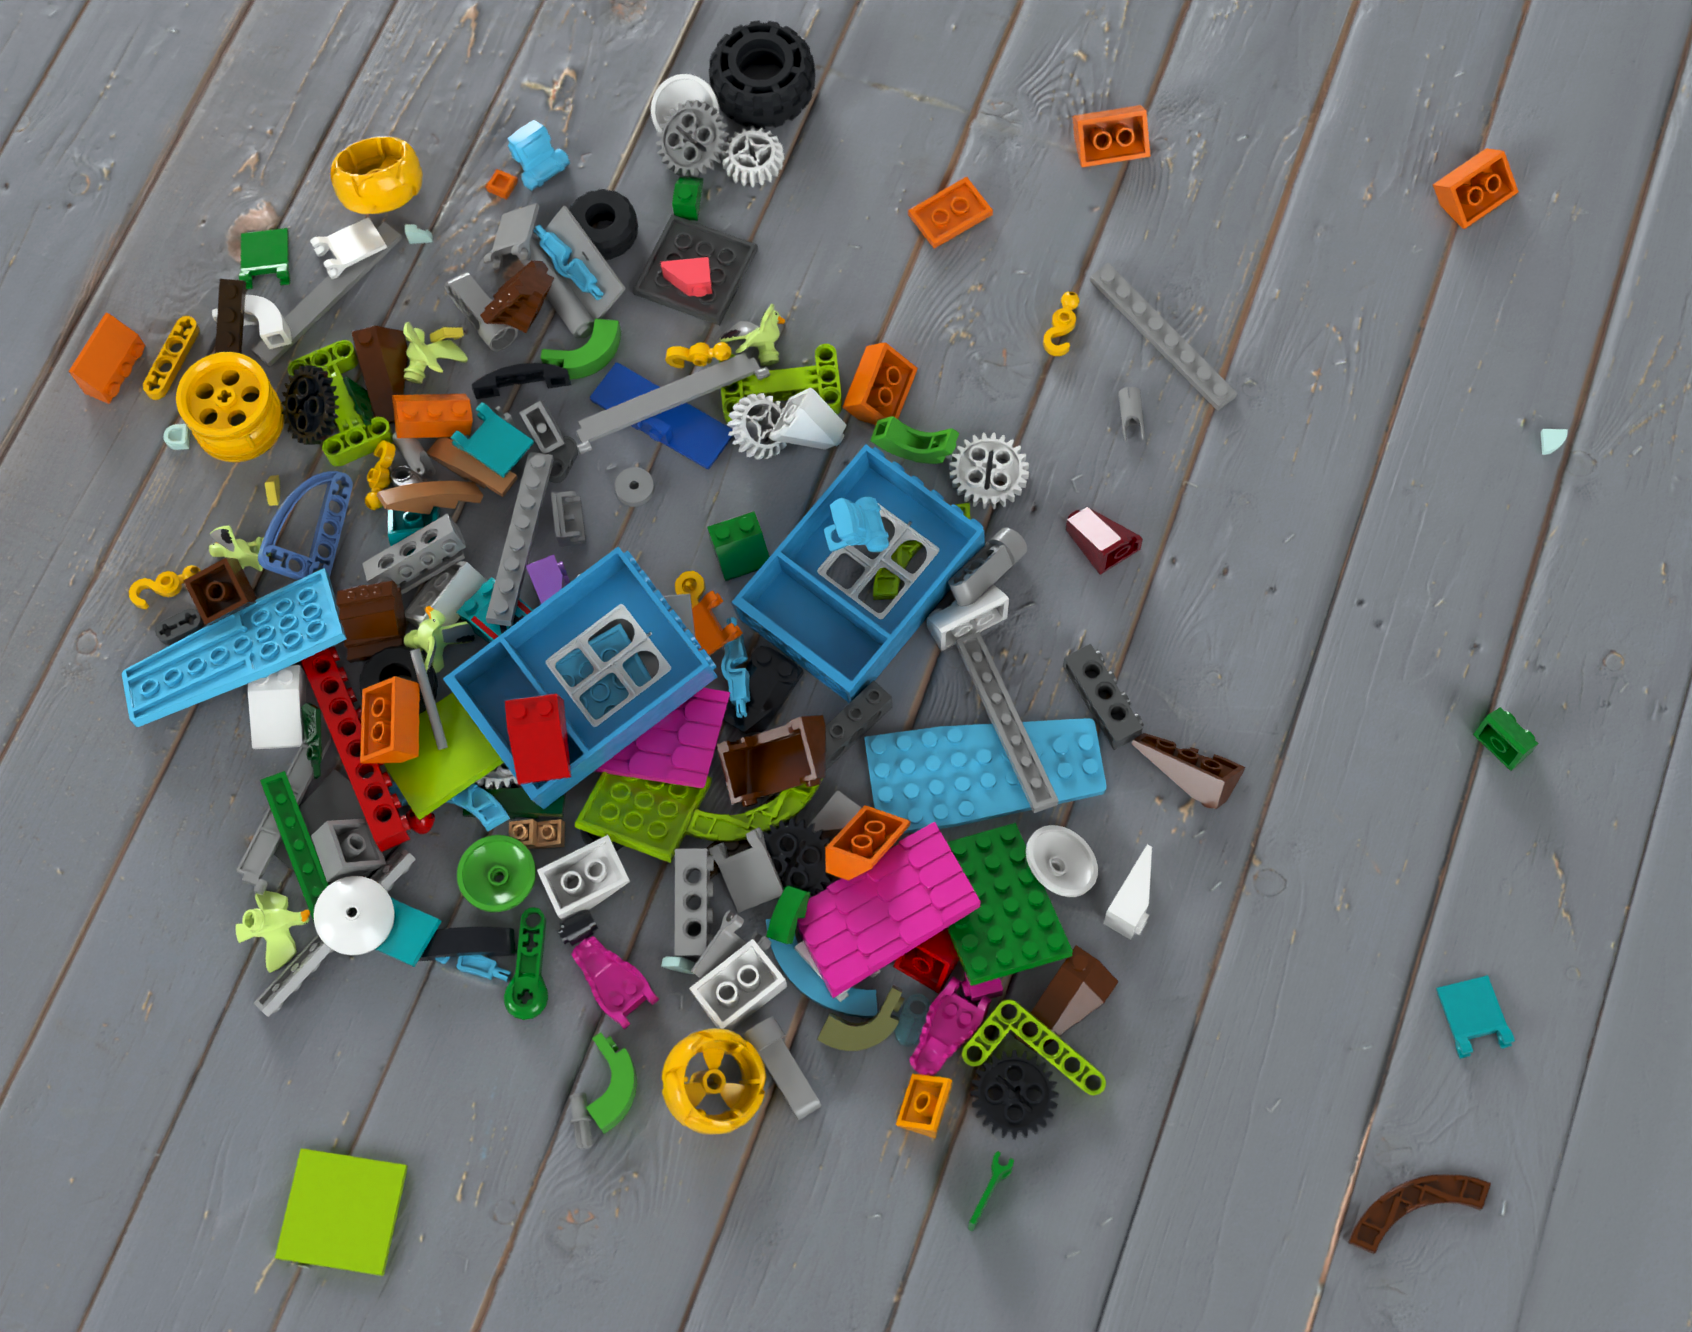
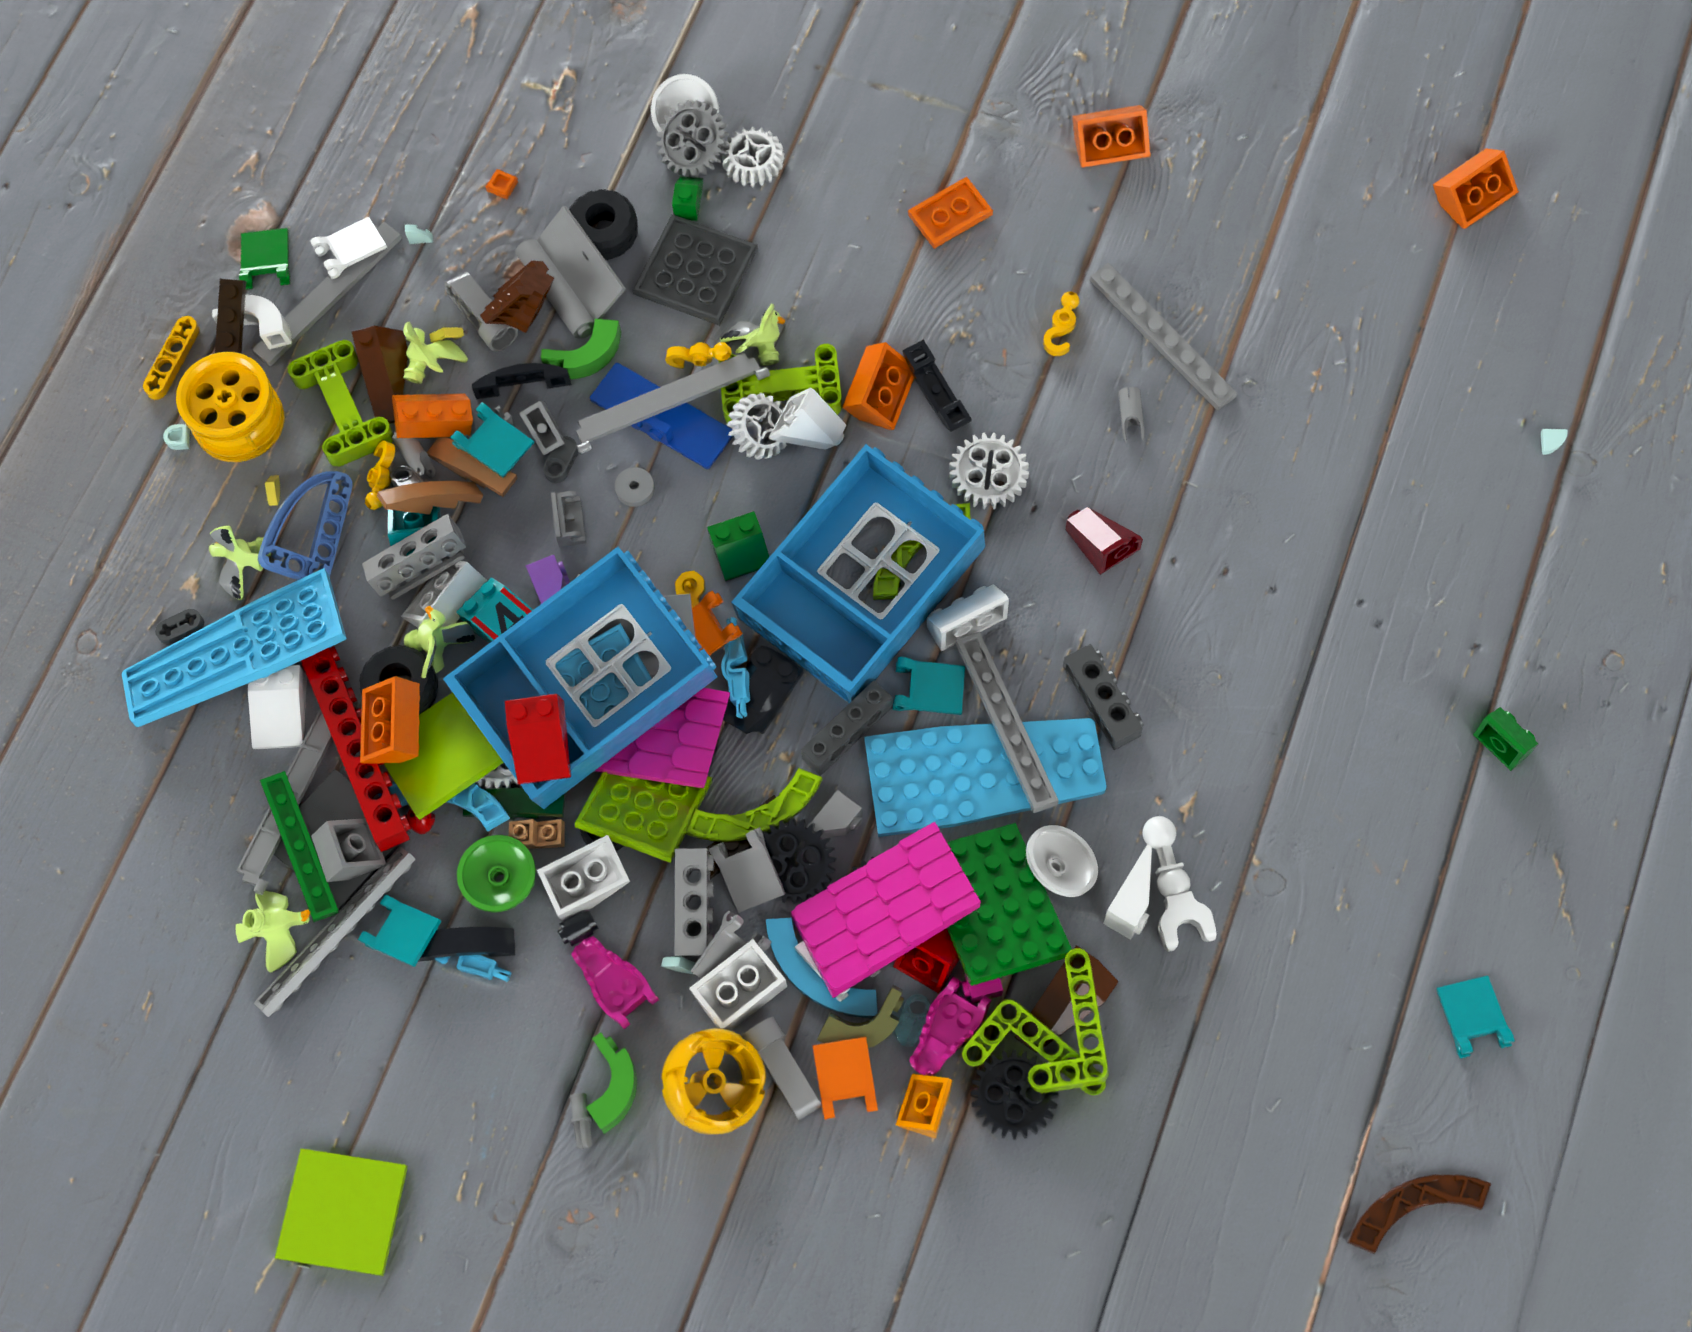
(107, 359): orange slope -> none
(166, 584): yellow piece -> none
(220, 590): reddish brown brick -> none
(310, 405): black gear -> none
(312, 731): dark green piece -> none
(361, 400): dark green piece -> none
(364, 930): white dish -> none
(371, 619): reddish brown slope -> none
(376, 175): yellow wheel -> none
(428, 699): light grey bar -> none
(513, 235): light grey flag -> none
(519, 539): light grey plate -> none
(528, 971): green beam -> none
(538, 159): medium azure piece -> none
(575, 270): medium azure piece -> none
(689, 275): coral slope -> none
(767, 100): black tyre -> none
(775, 760): reddish brown windscreen -> none
(789, 908): green slope -> none
(844, 1073): none -> orange flag
(857, 525): medium azure piece -> none
(863, 842): orange slope -> none
(914, 444): bright green arch -> none
(932, 687): none -> teal flag
(935, 387): none -> black slope
(987, 566): light grey beam -> none
(998, 1173): green flag -> none
(1084, 1031): none -> lime beam
(1174, 886): none -> white piece
(1199, 776): reddish brown wedge -> none

